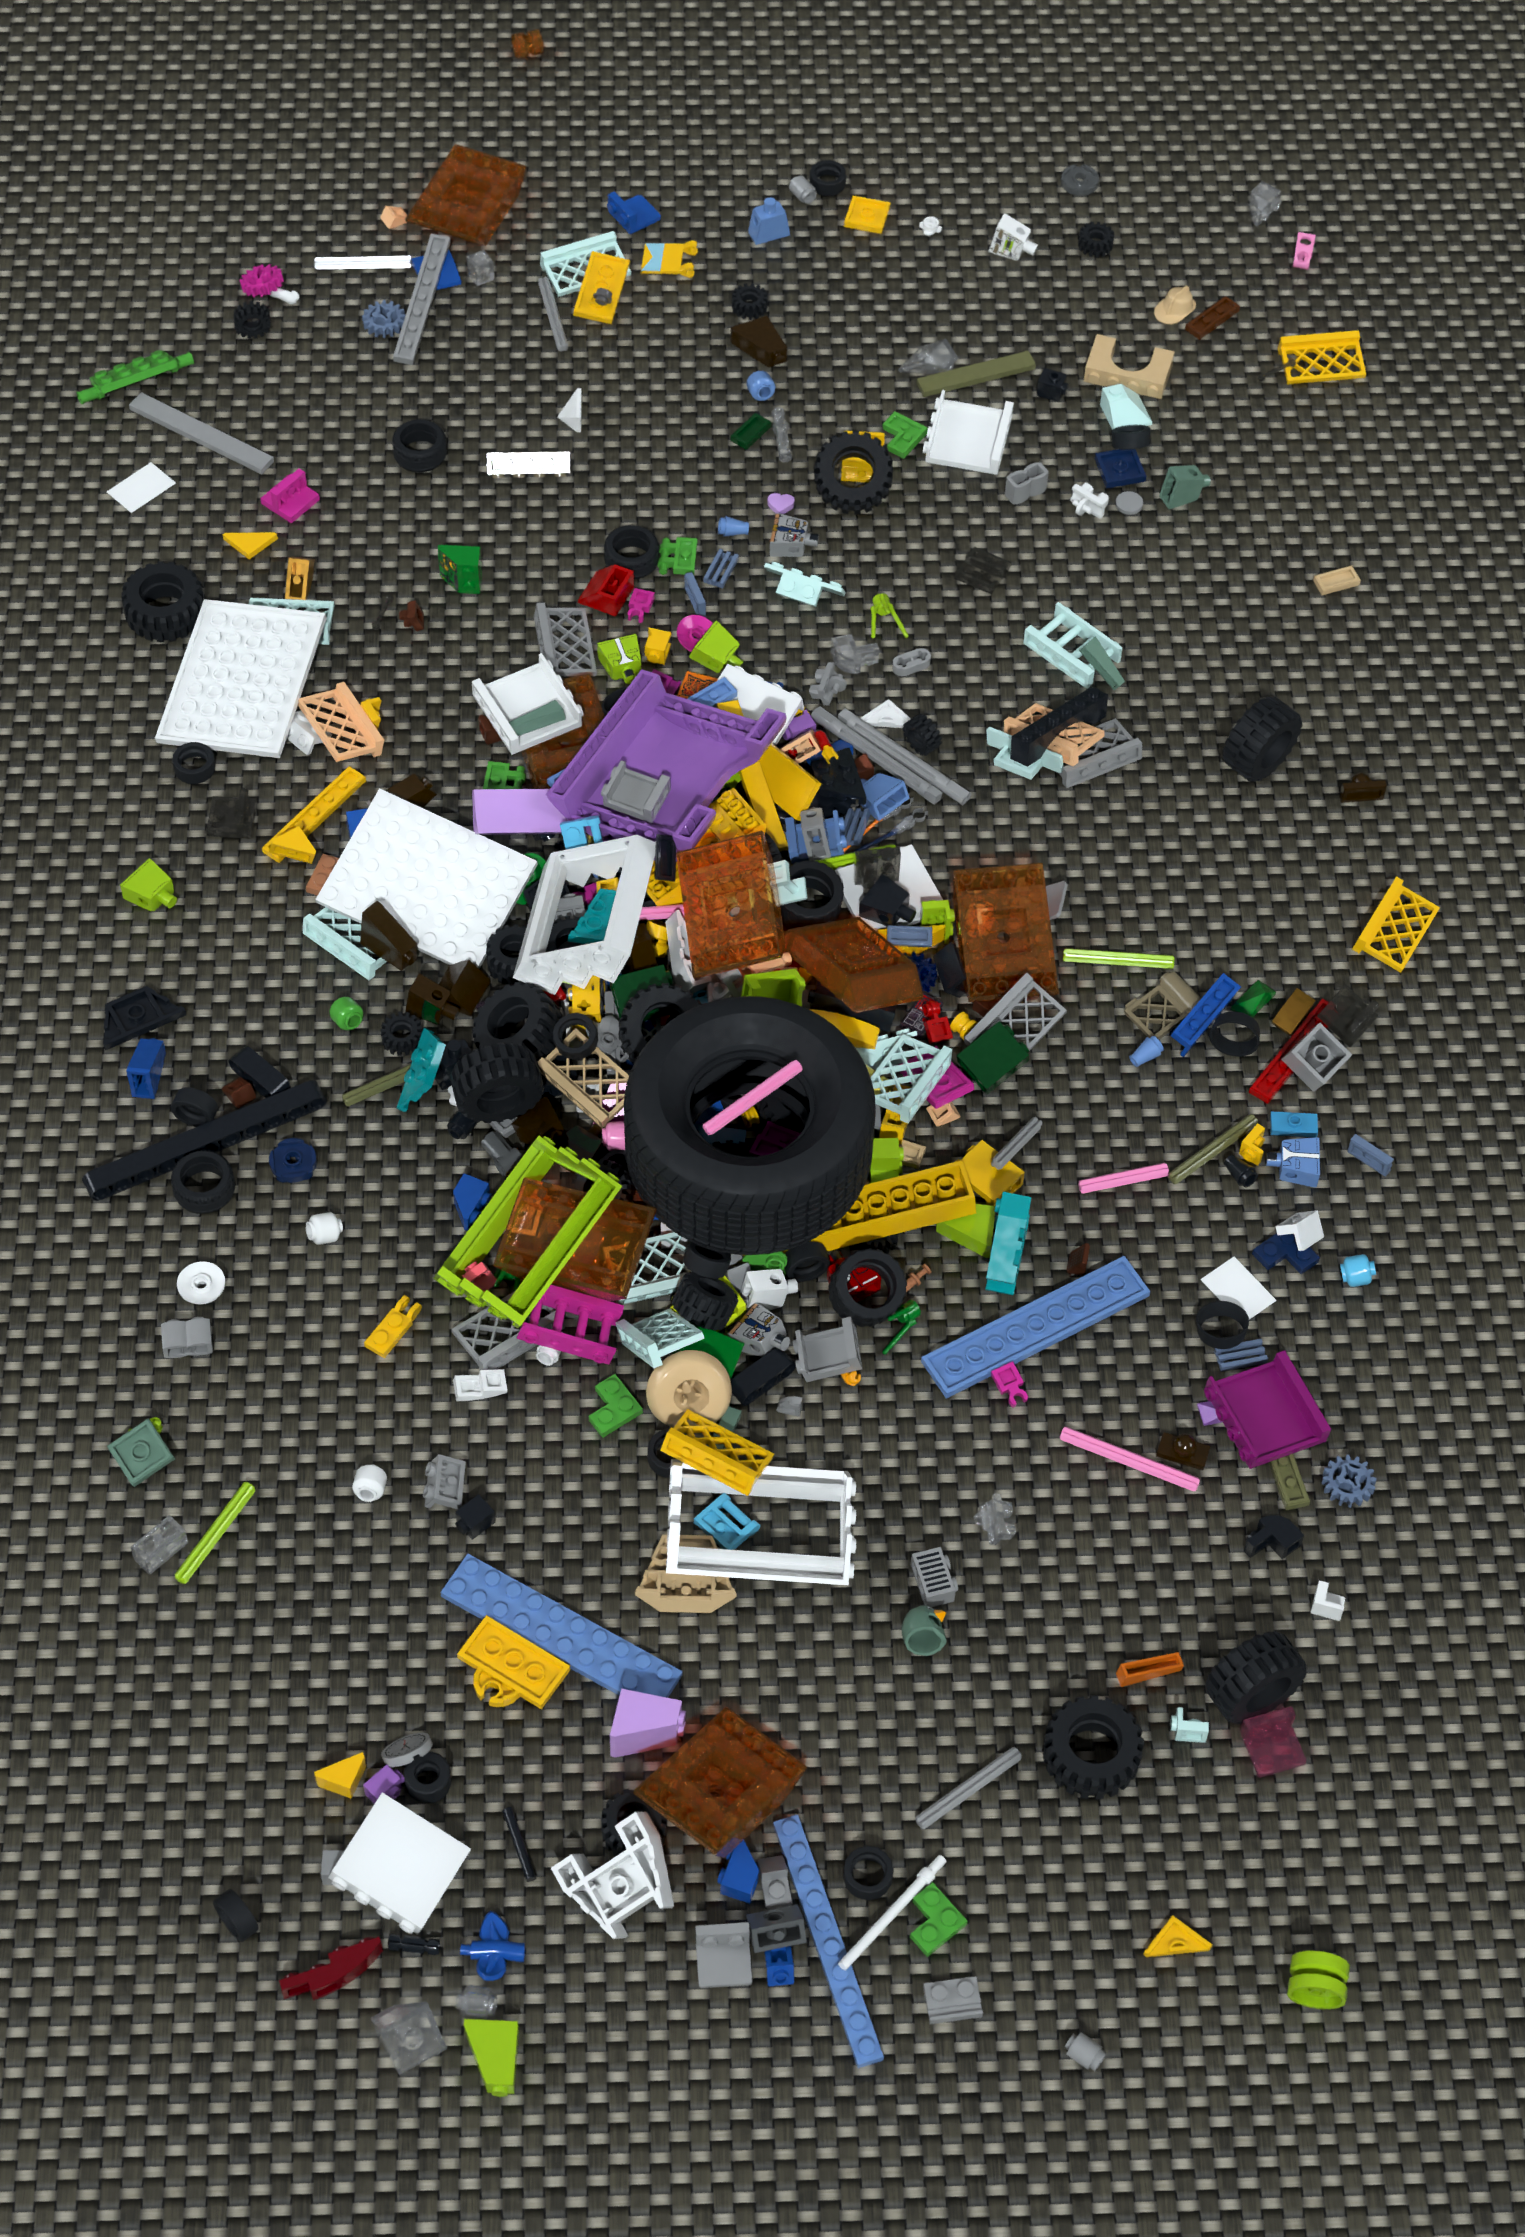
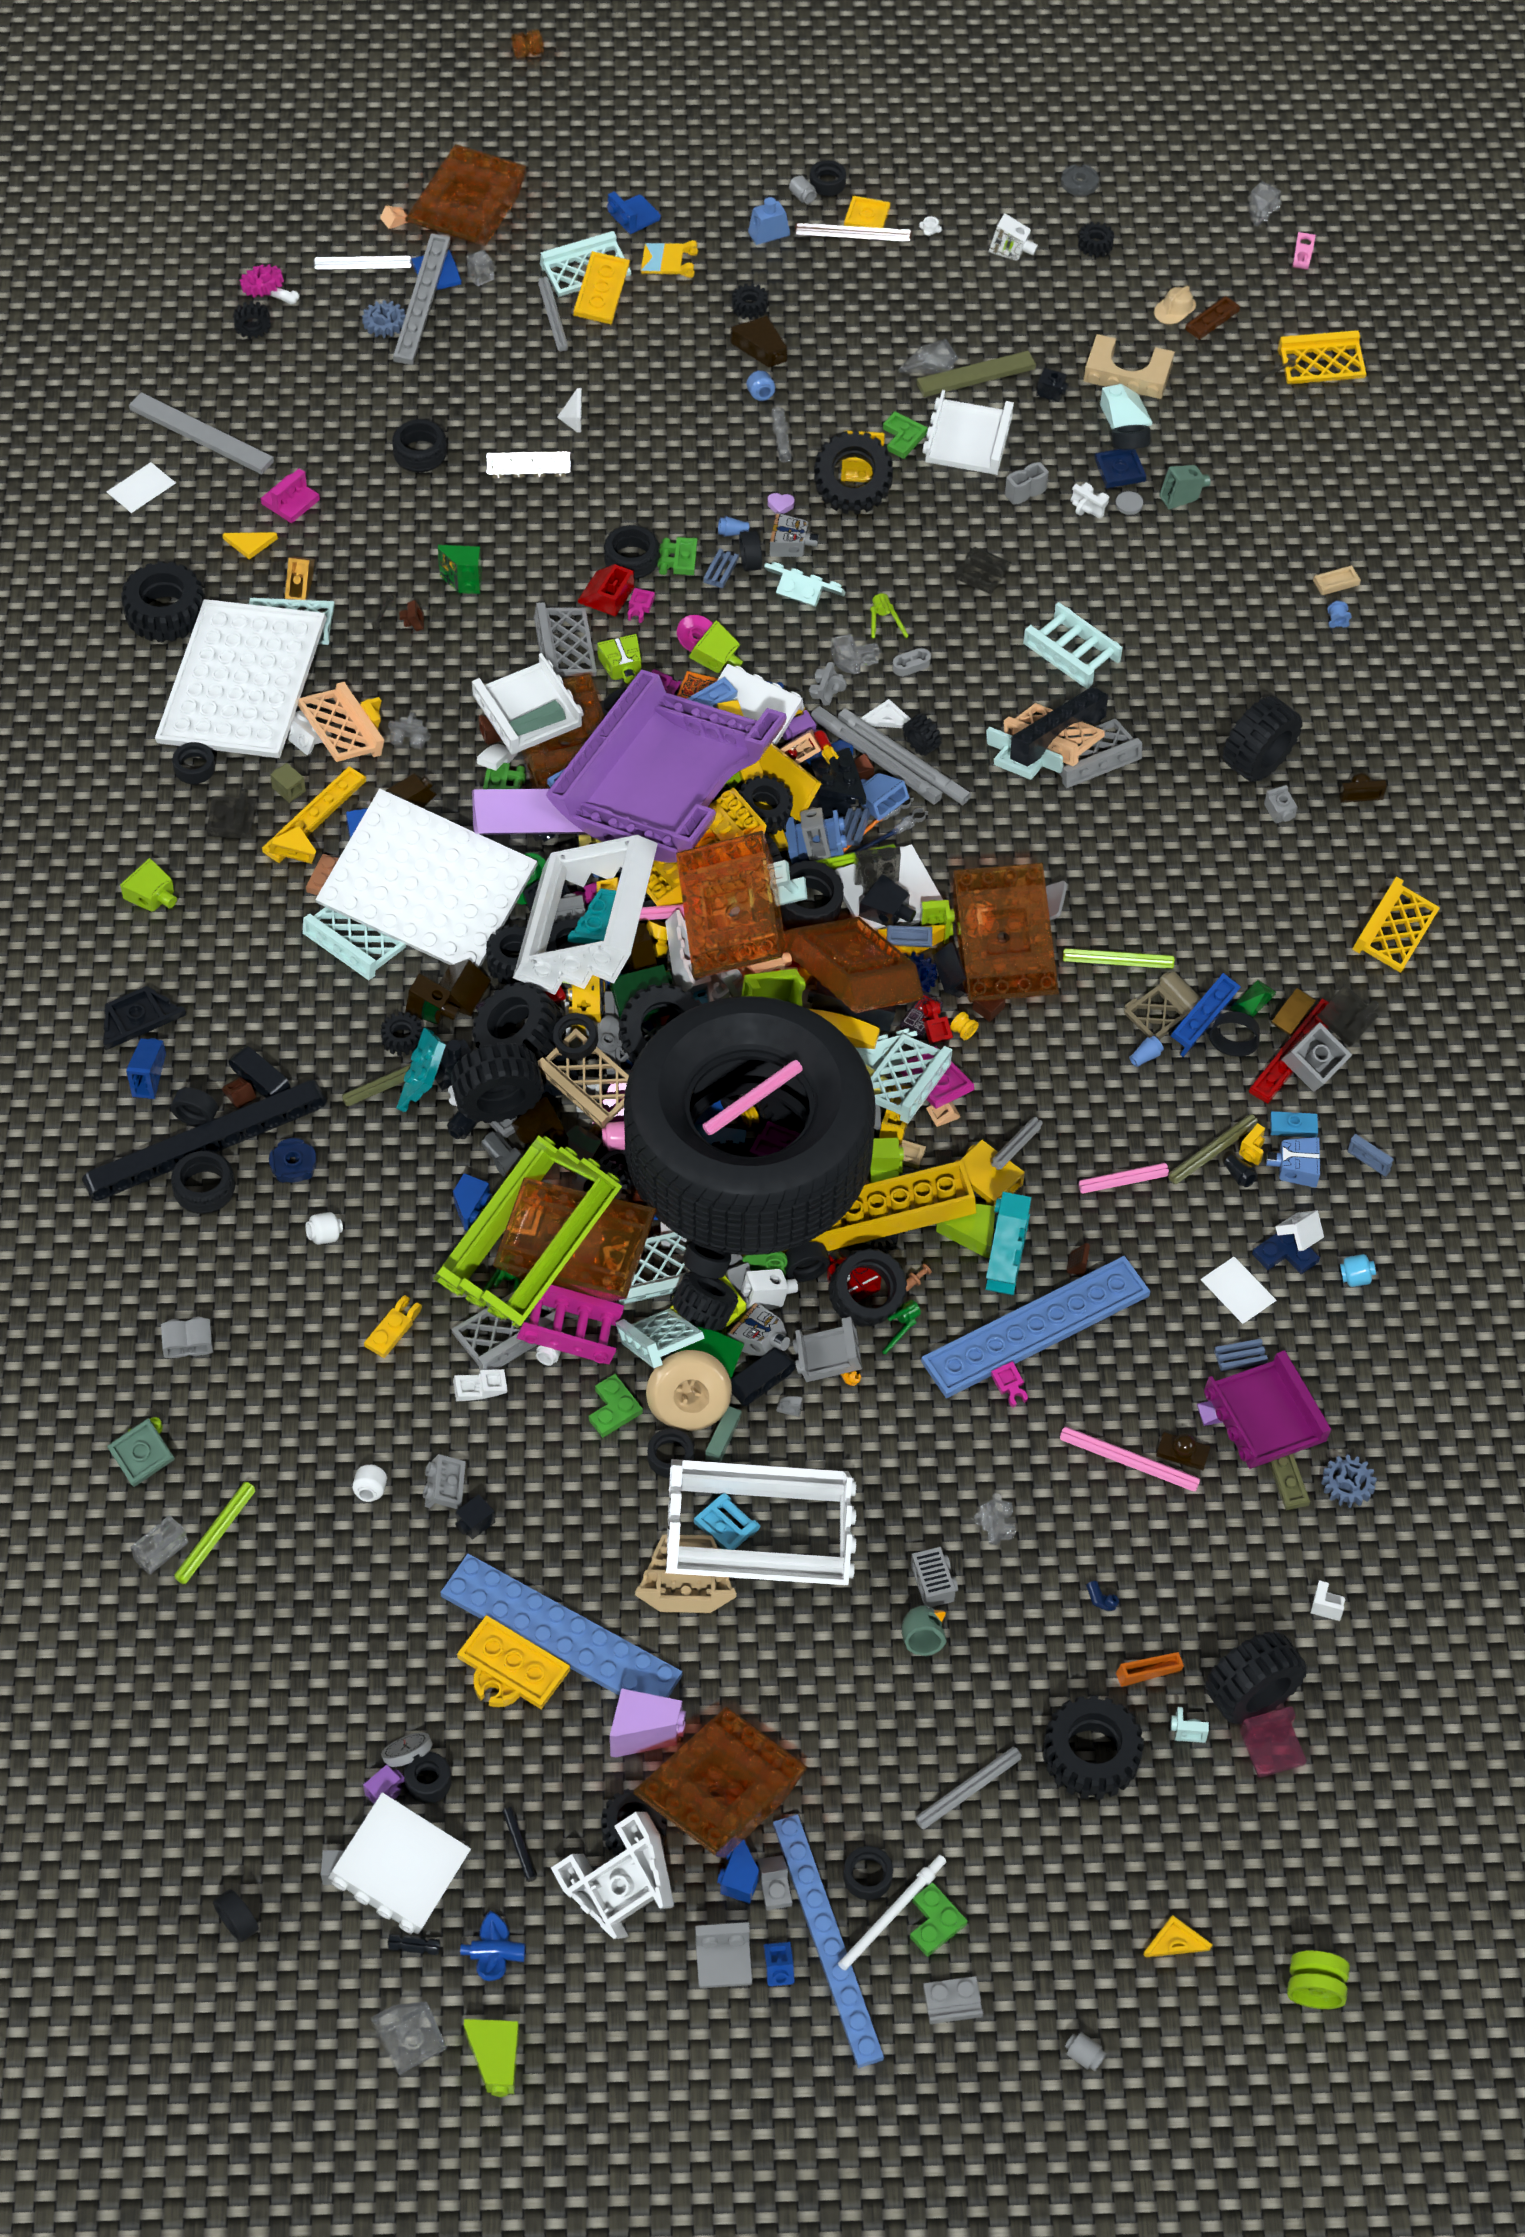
(127, 374): bright green plate -> none
(197, 1275): white dish -> none
(287, 782): none -> olive brick
(342, 1776): yellow slope -> none
(344, 1967): dark red slope -> none
(346, 1013): bright green head -> none
(387, 937): dark brown slope -> none
(411, 728): none -> clear hips
(477, 2002): clear head -> none
(480, 1276): coral bracket -> none
(495, 756): none -> white slope
(575, 834): medium azure plate -> none
(602, 296): dark grey plate -> none
(635, 793): light grey panel -> none
(657, 646): yellow window -> none
(665, 858): black tile -> none
(694, 594): sand blue tile -> none
(714, 1461): yellow fence -> none
(750, 431): dark green tile -> none
(750, 550): none -> black tyre
(772, 793): none -> black tyre
(776, 1928): dark grey brick -> none
(853, 232): none -> axle
(993, 1057): dark green brick -> none
(1011, 1001): light grey fence -> none
(1100, 1600): none -> dark blue arm
(1102, 663): sand green piece -> none
(1227, 1309): black tyre -> none
(1277, 1533): black brick -> none
(1280, 804): none -> light grey brick
(1339, 614): none -> medium blue brick

